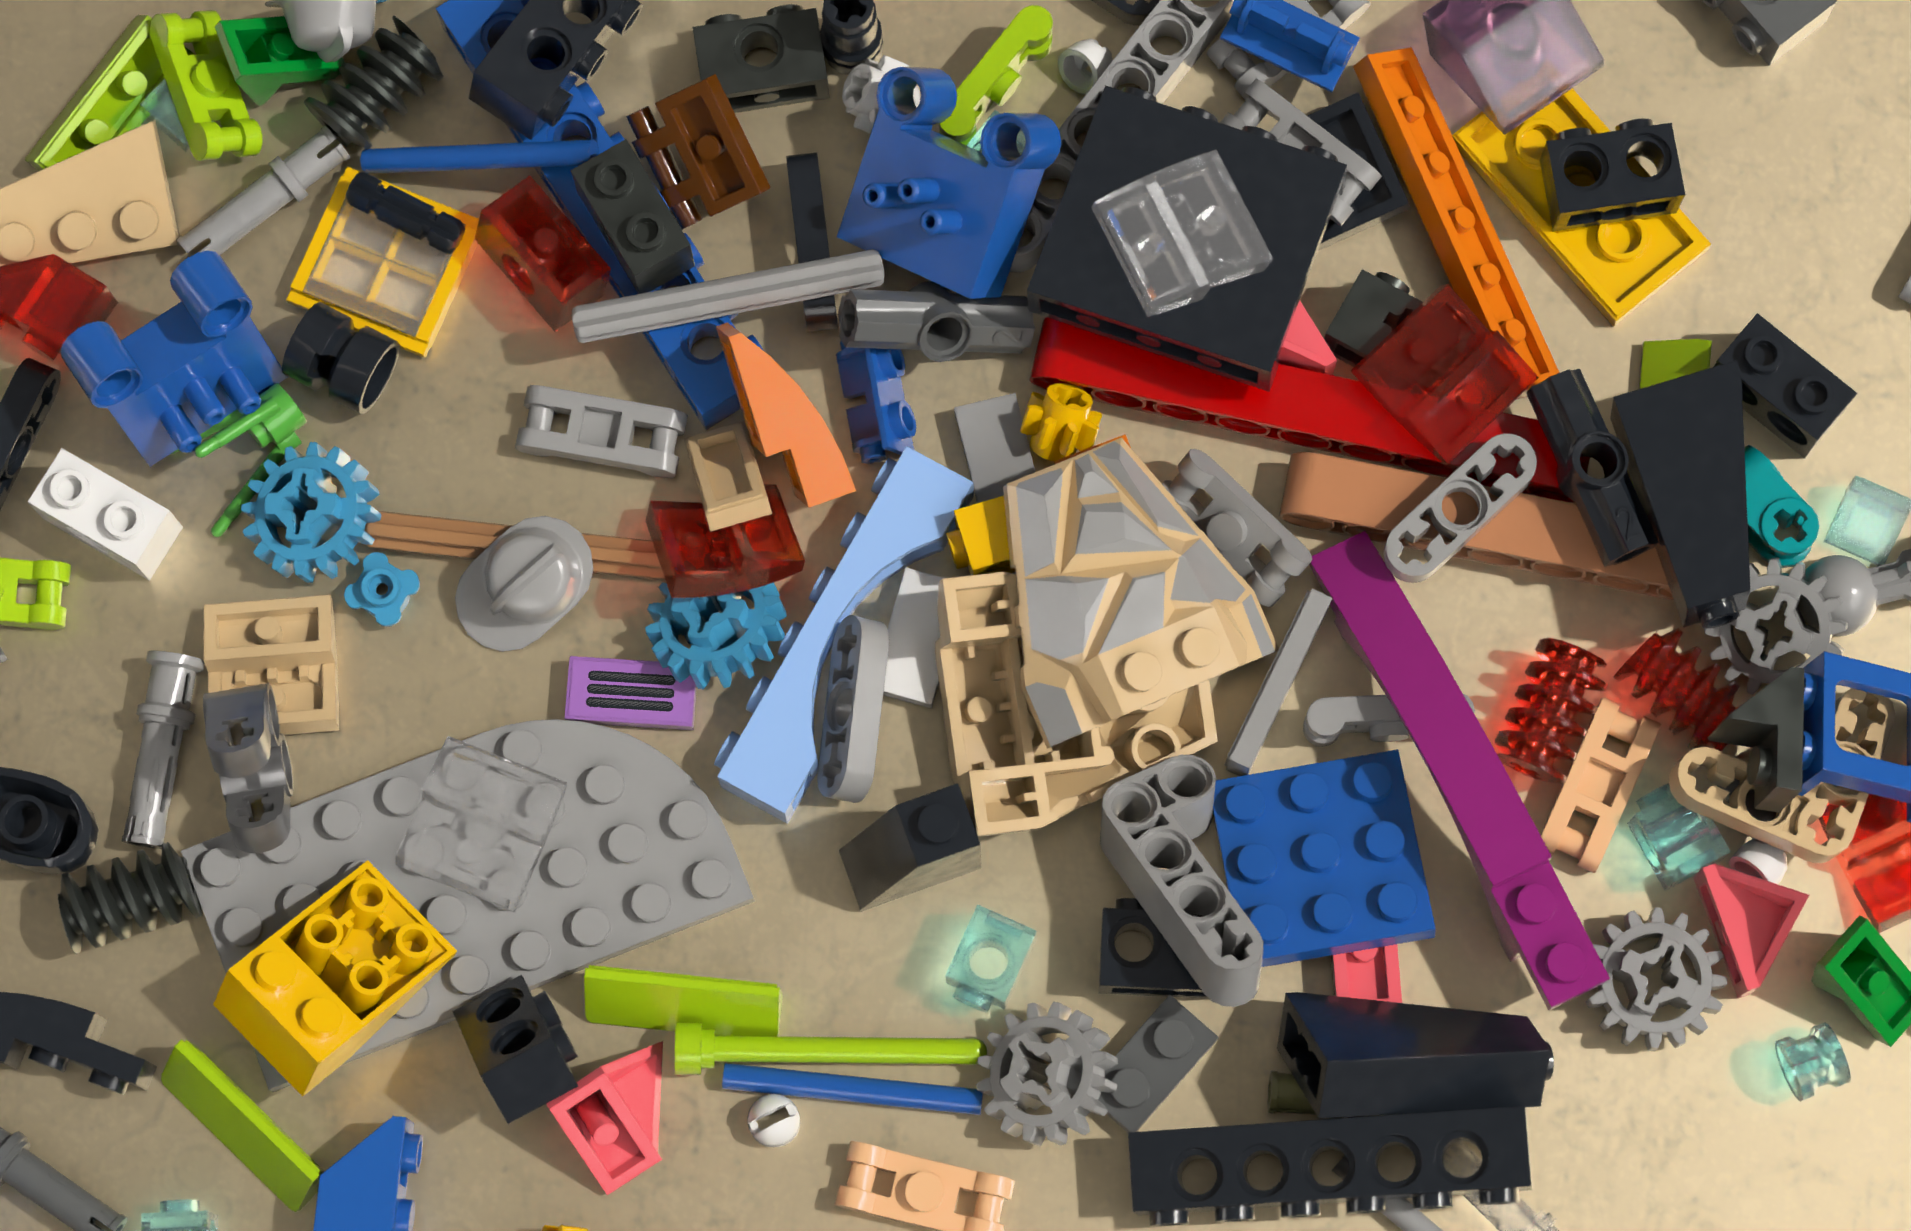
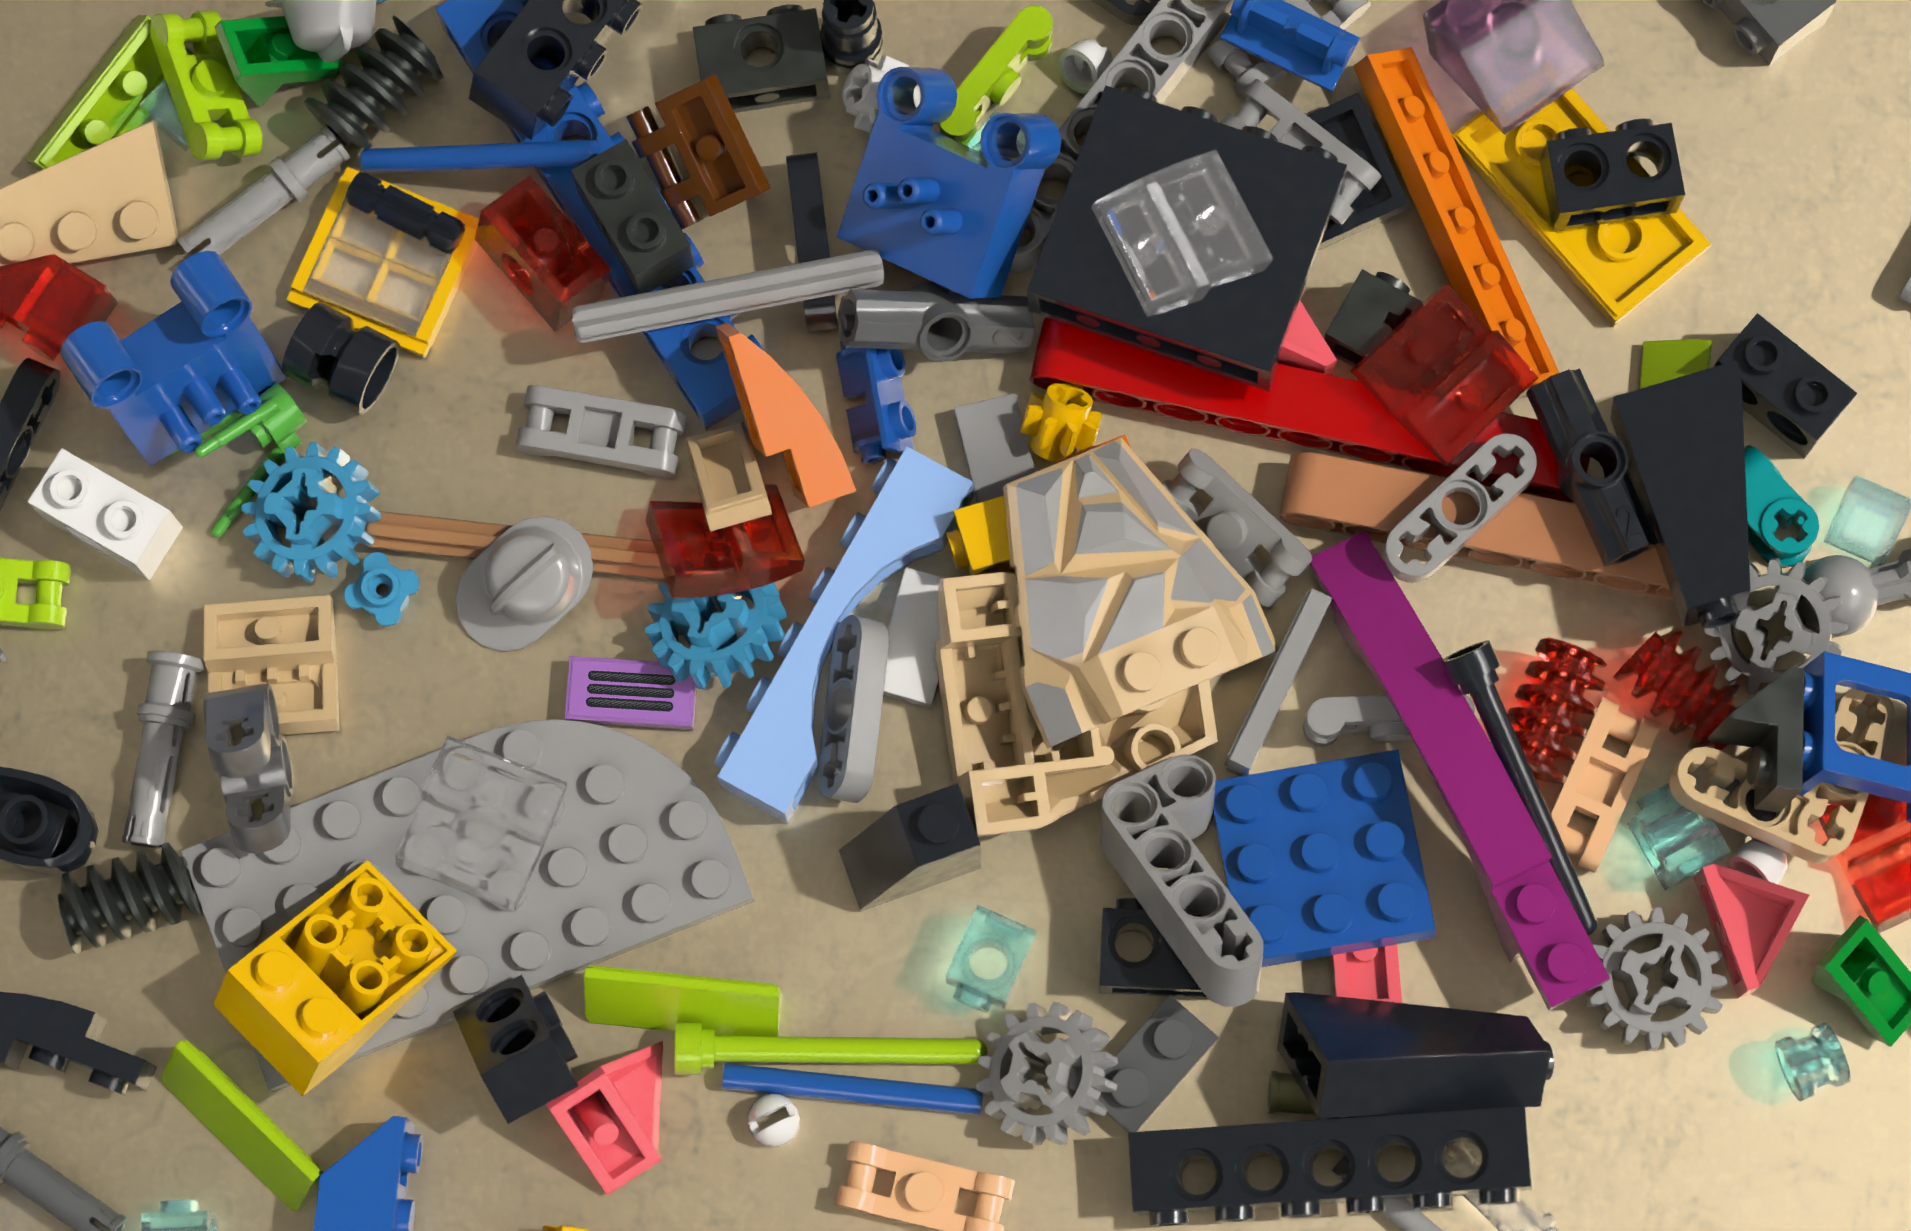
(1475, 674): none -> black piece

